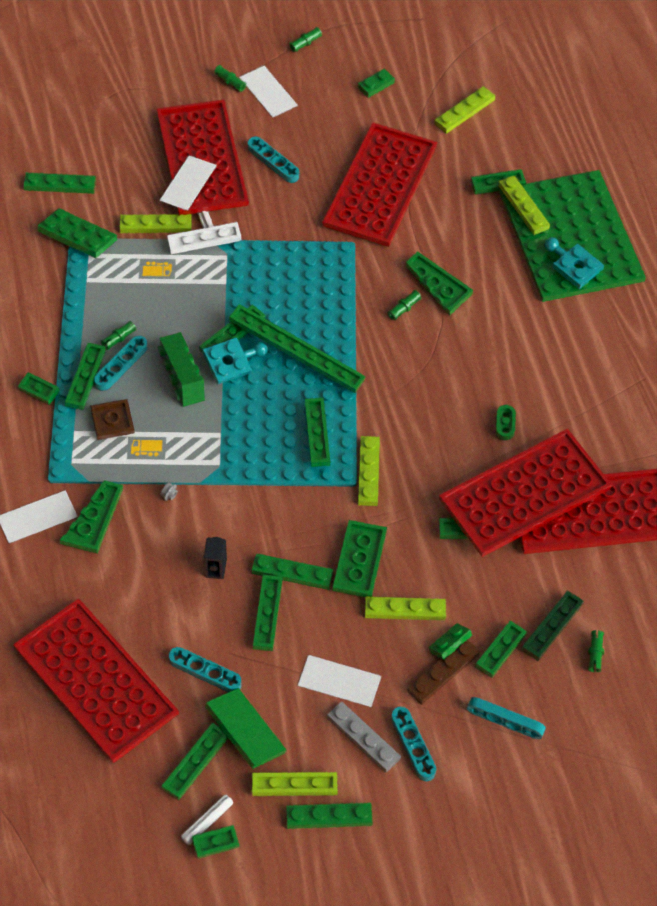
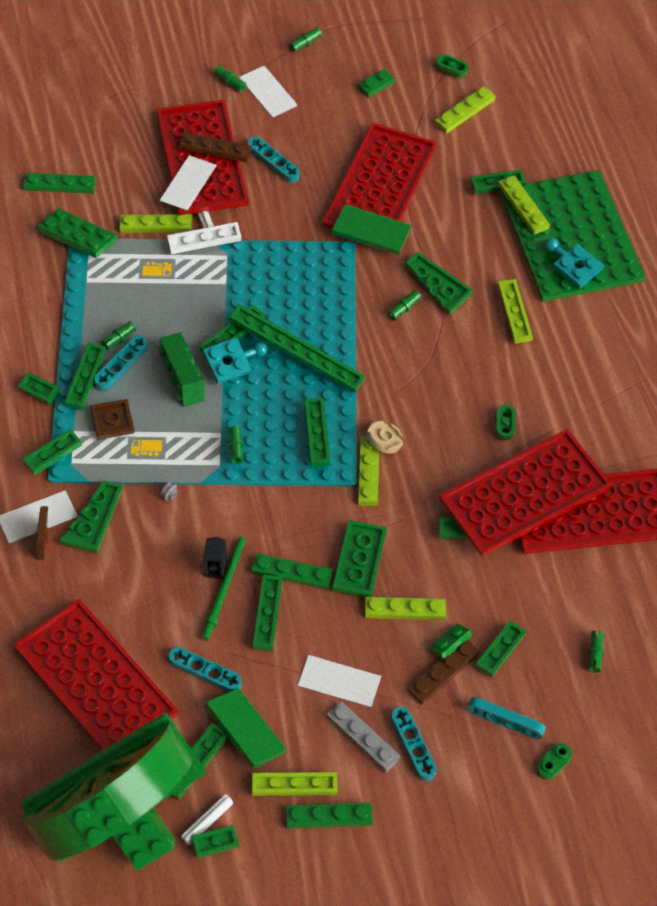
(42, 533): none -> reddish brown tile
(52, 452): none -> green plate
(115, 796): none -> green piece
(211, 620): none -> green bar
(215, 147): none -> reddish brown plate
(235, 445): none -> green pin
(371, 229): none -> green tile
(385, 437): none -> tan tile
(452, 65): none -> green plate
(515, 311): none -> lime plate
(552, 625): dark green plate -> none
(555, 760): none -> green plate

